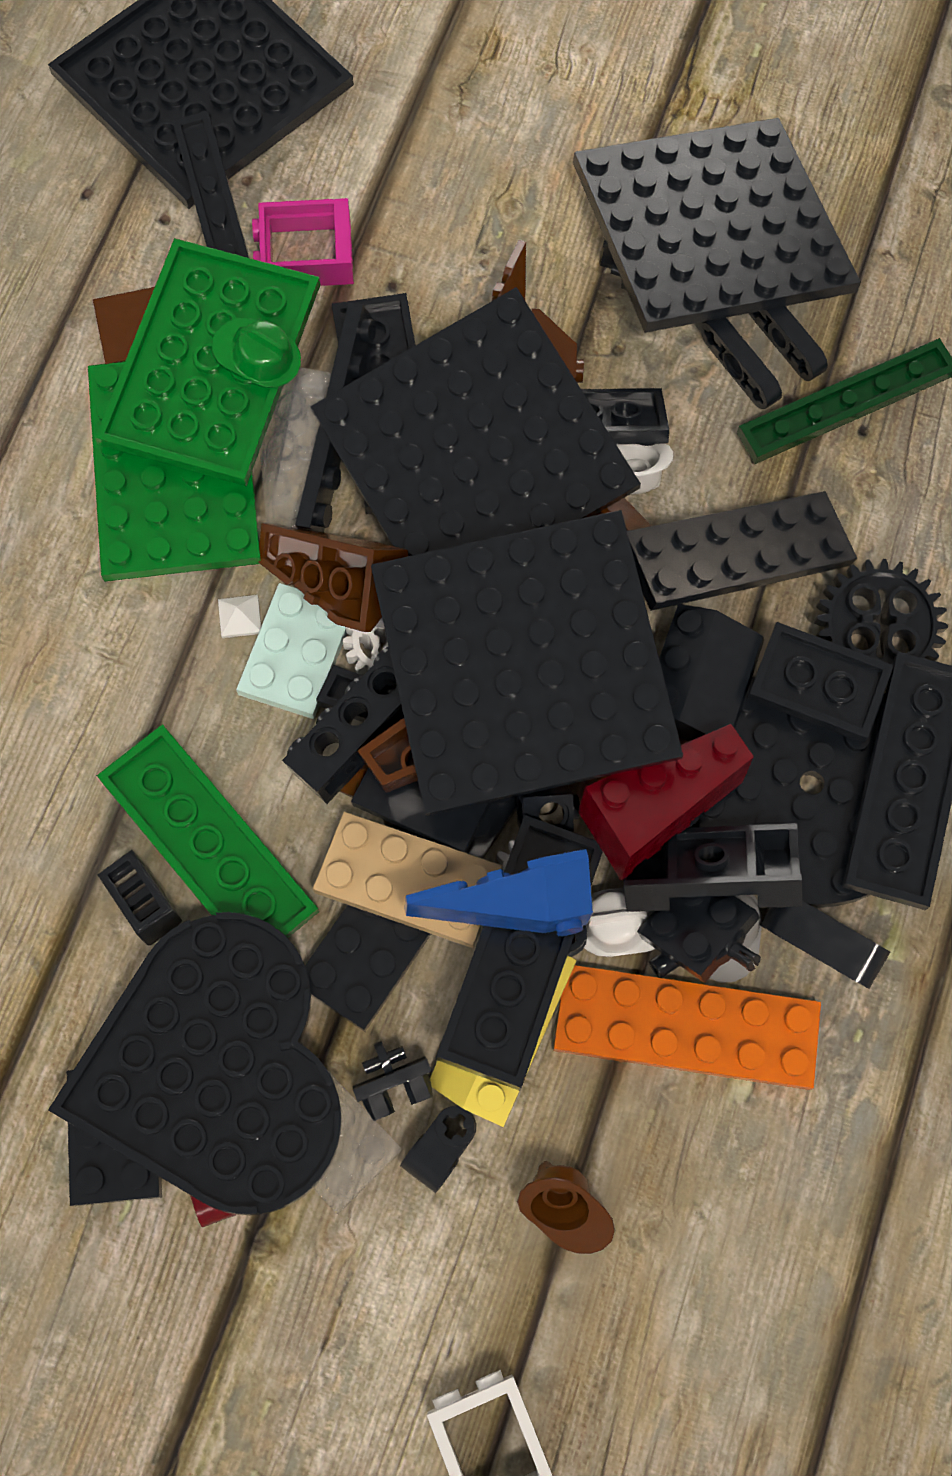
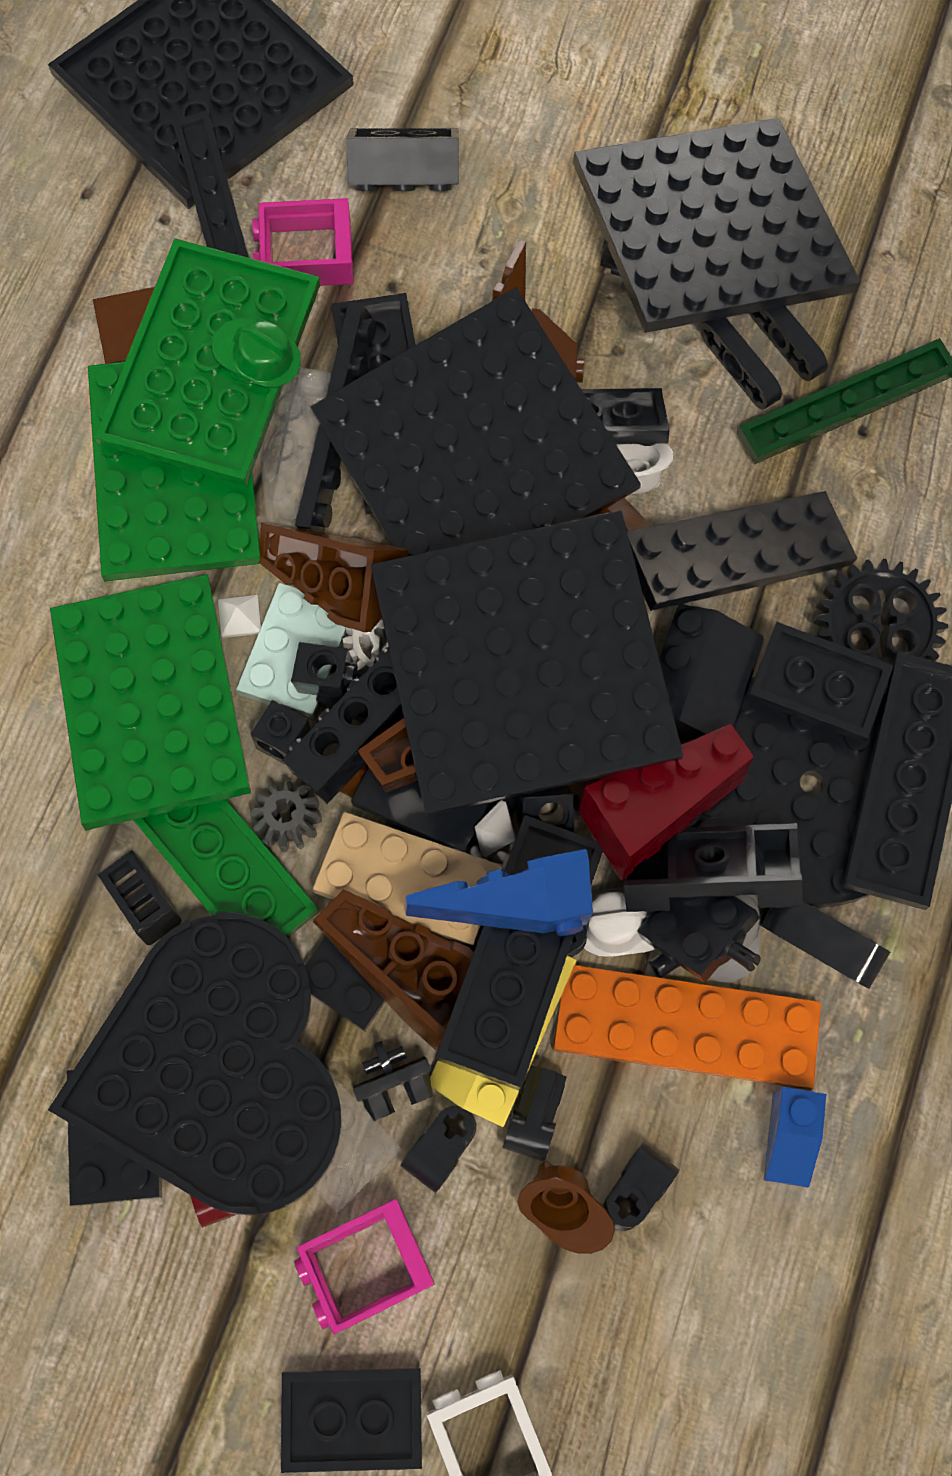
(148, 702): none -> green plate
(278, 730): none -> black brick
(299, 806): none -> dark grey gear
(311, 659): none -> black brick
(311, 1271): none -> dark pink window
(351, 1420): none -> black plate
(400, 960): none -> reddish brown wedge
(403, 158): none -> slope
(494, 830): none -> white slope
(532, 1122): none -> black piece
(643, 1183): none -> black piece
(794, 1136): none -> blue slope

